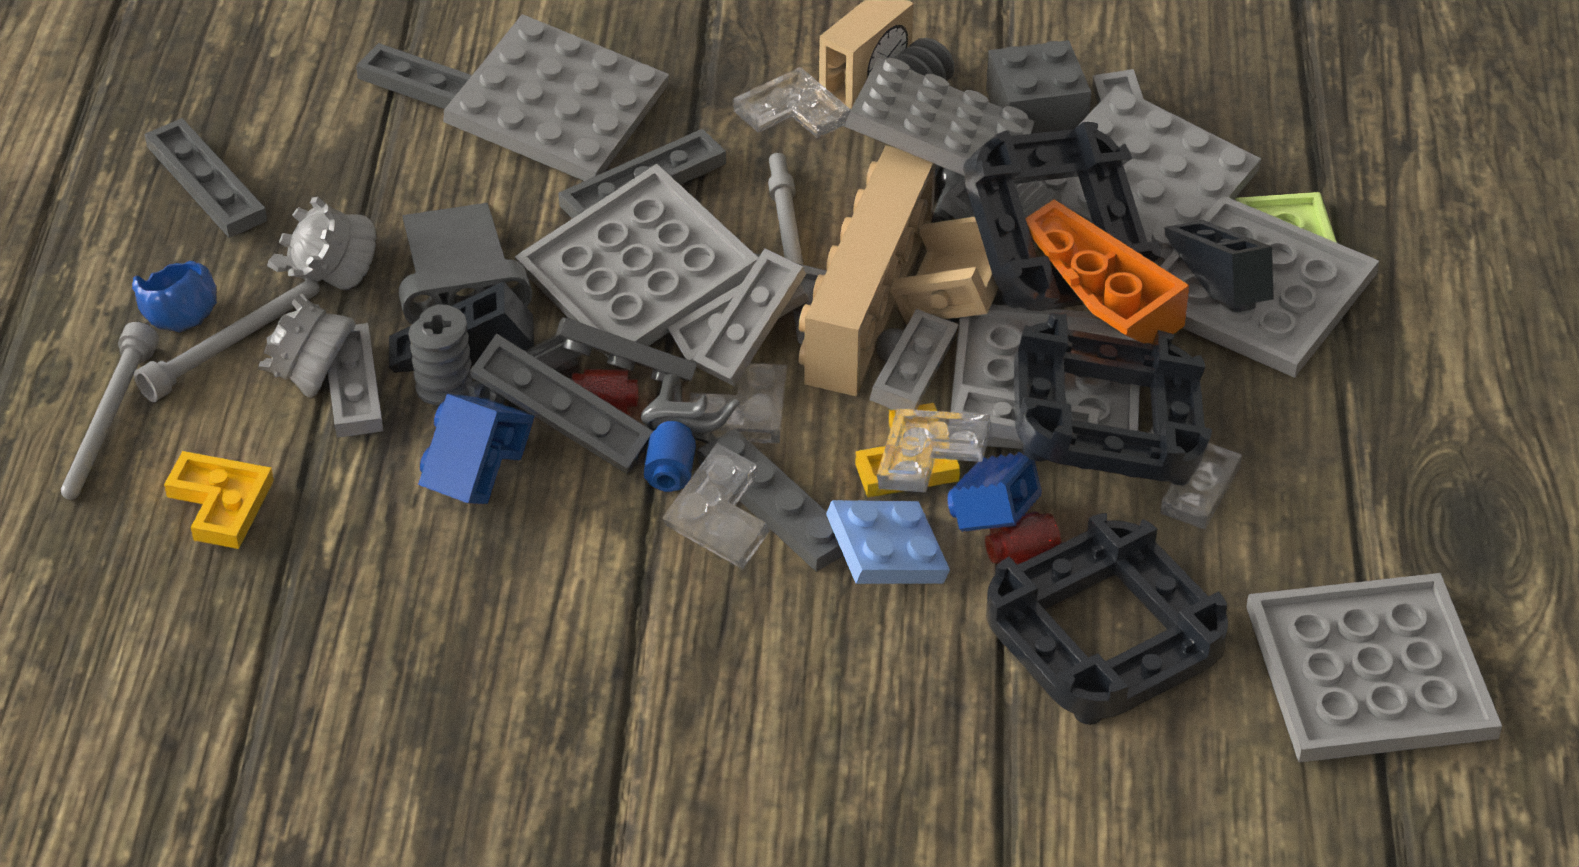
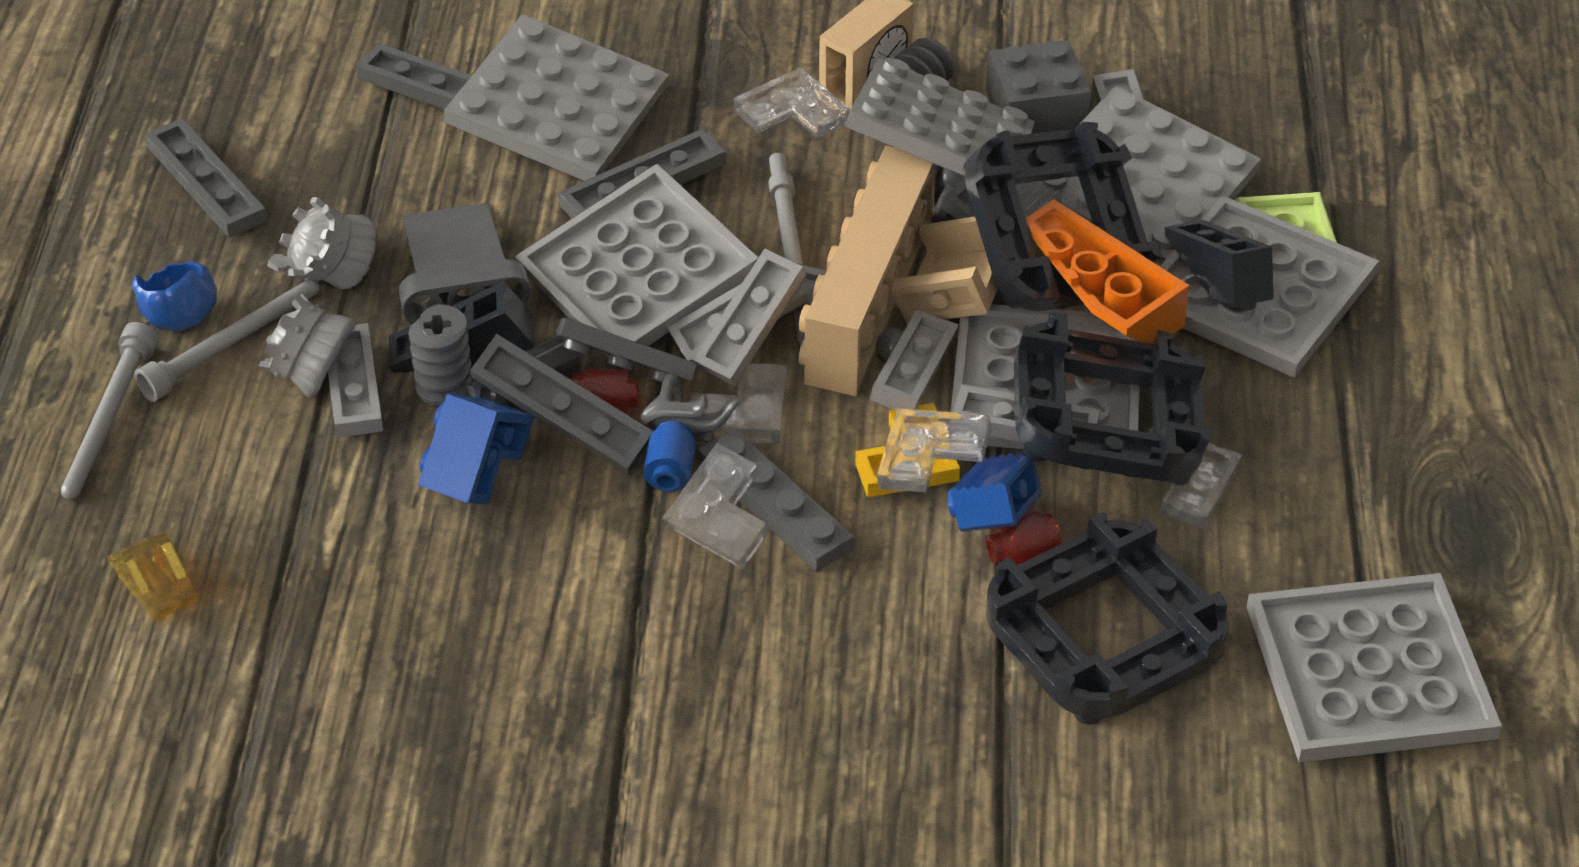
(154, 575): none -> clear yellow slope
(228, 491): yellow plate -> none
(887, 542): light blue plate -> none

